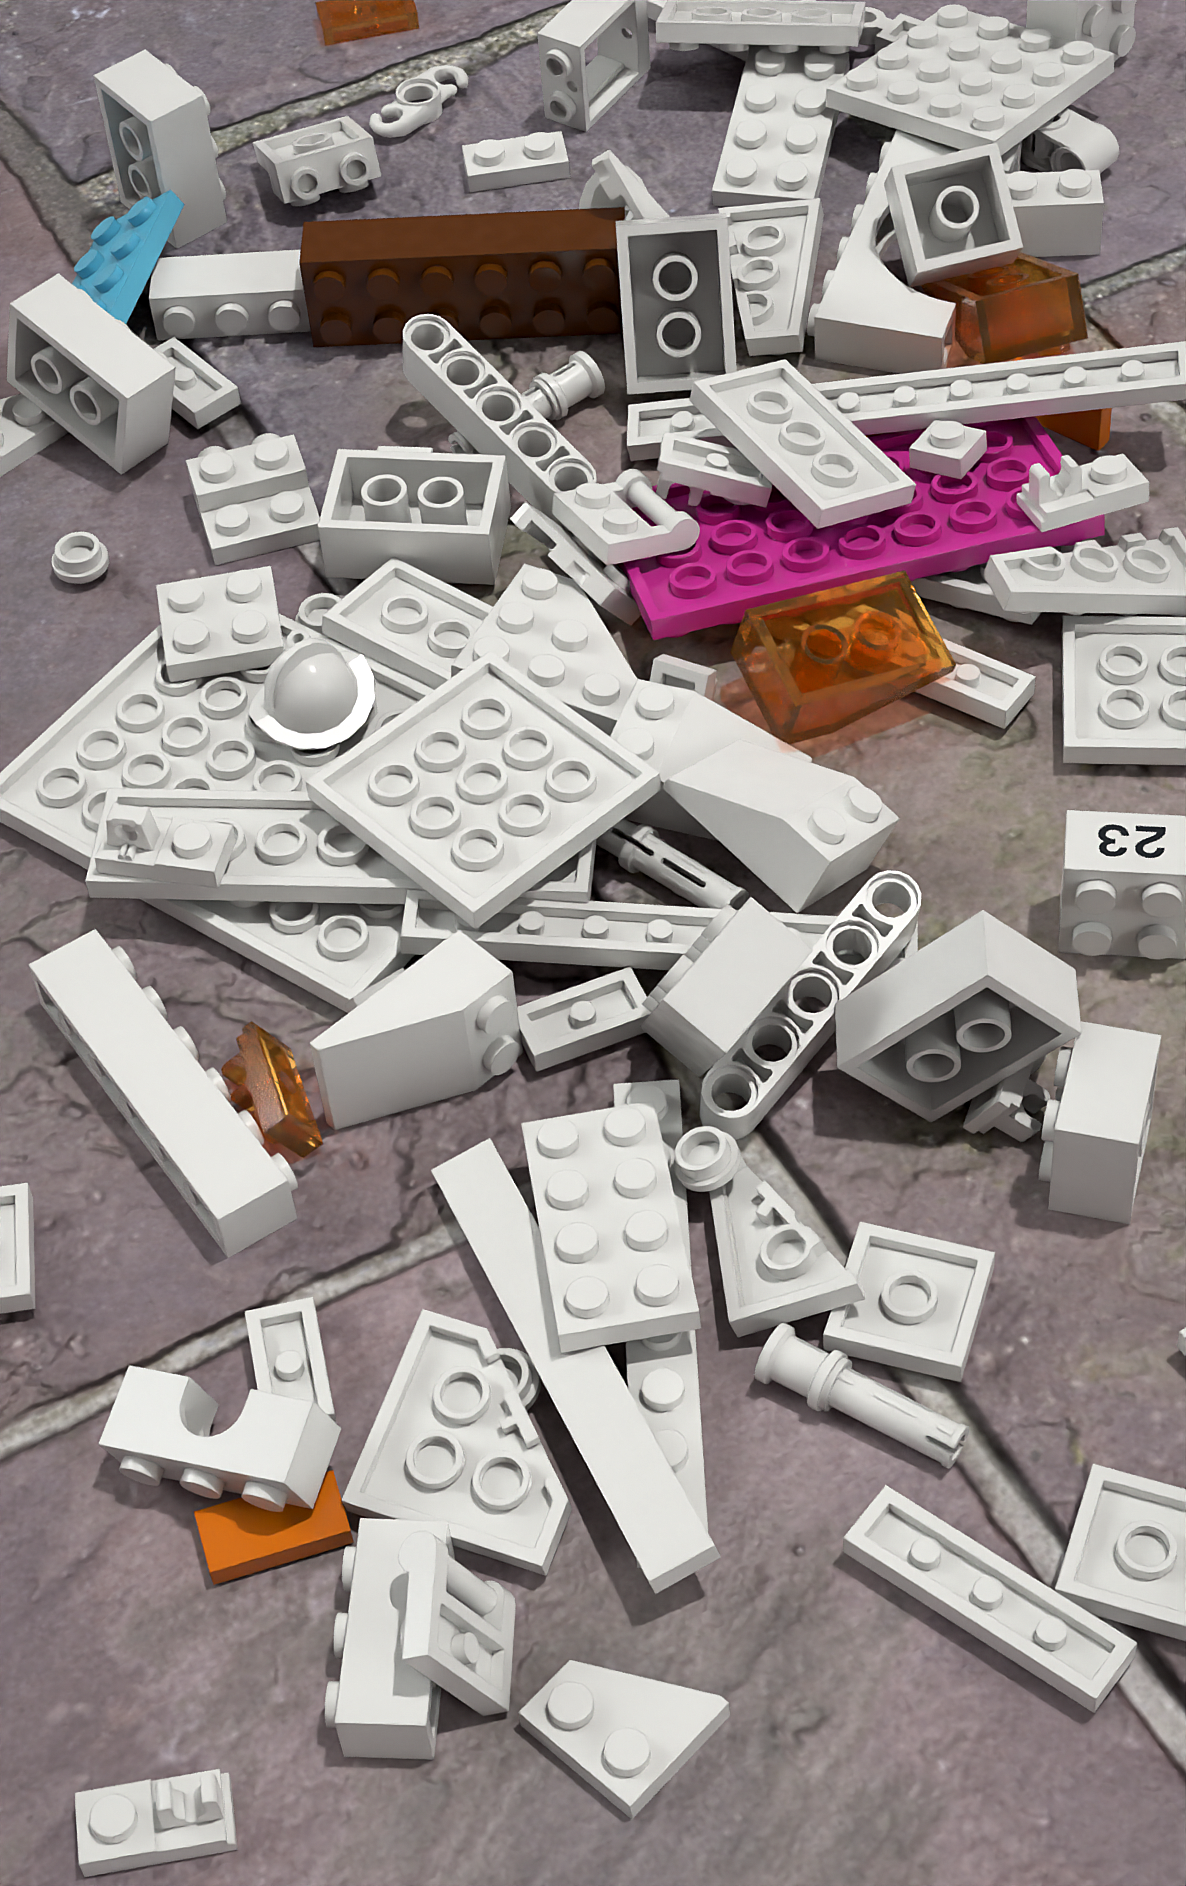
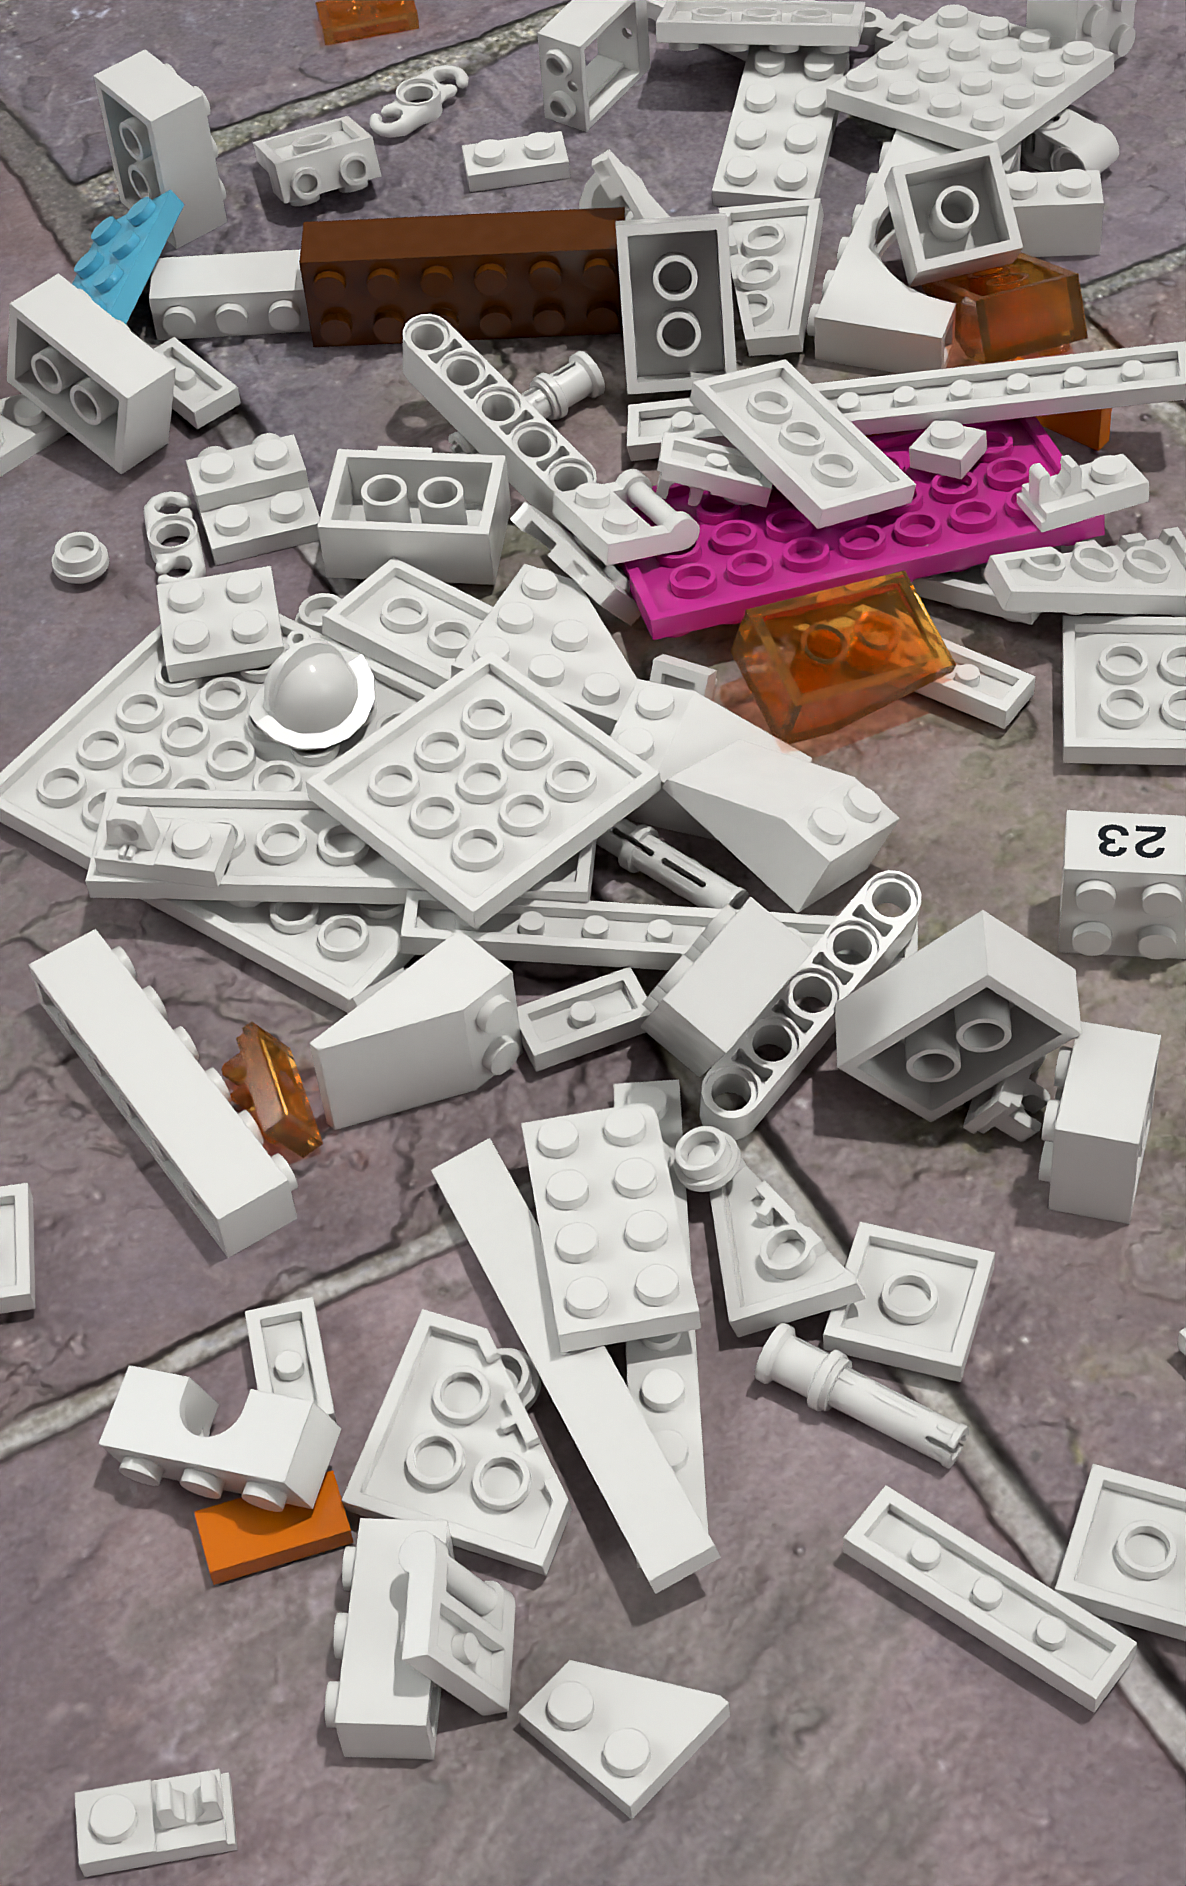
(163, 526): none -> white piece

